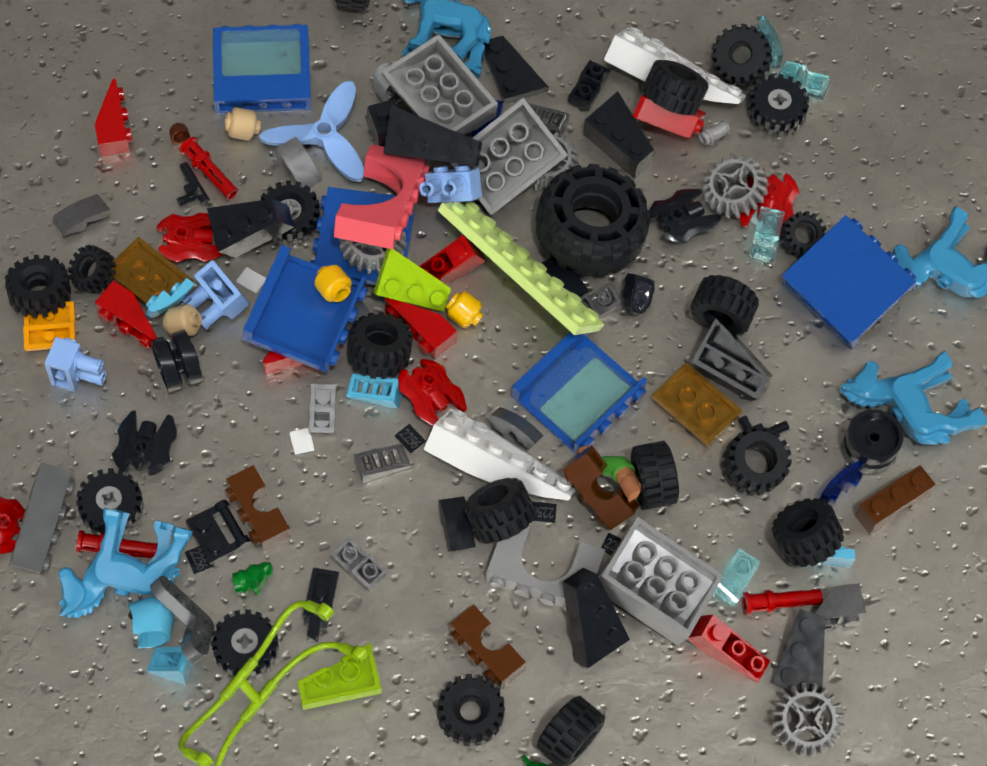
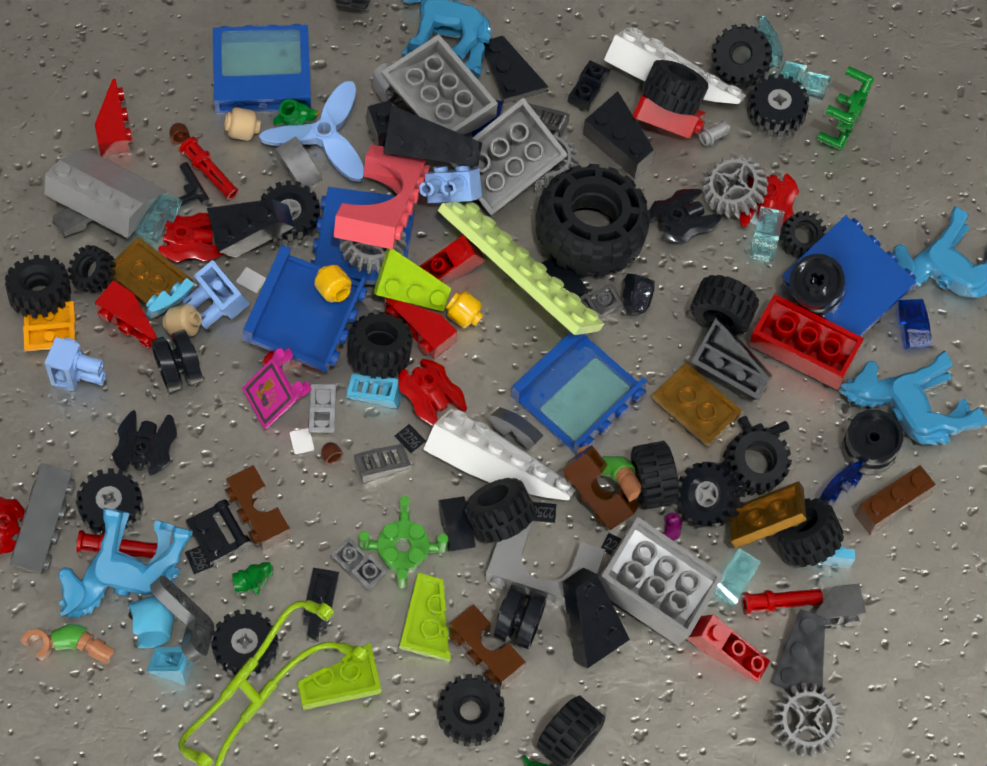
(69, 637): none -> nougat piece
(101, 190): none -> light grey slope
(161, 210): none -> clear light blue slope
(271, 391): none -> dark pink flag
(294, 113): none -> green animal
(331, 453): none -> copper hinge
(403, 531): none -> bright green plate
(425, 621): none -> lime wing
(522, 617): none -> black wheel
(673, 526): none -> magenta arm
(698, 497): none -> black wheel
(768, 515): none -> pearl gold plate
(805, 341): none -> red slope
(818, 270): none -> black wheel
(847, 119): none -> green plate
(916, 323): none -> clear blue slope

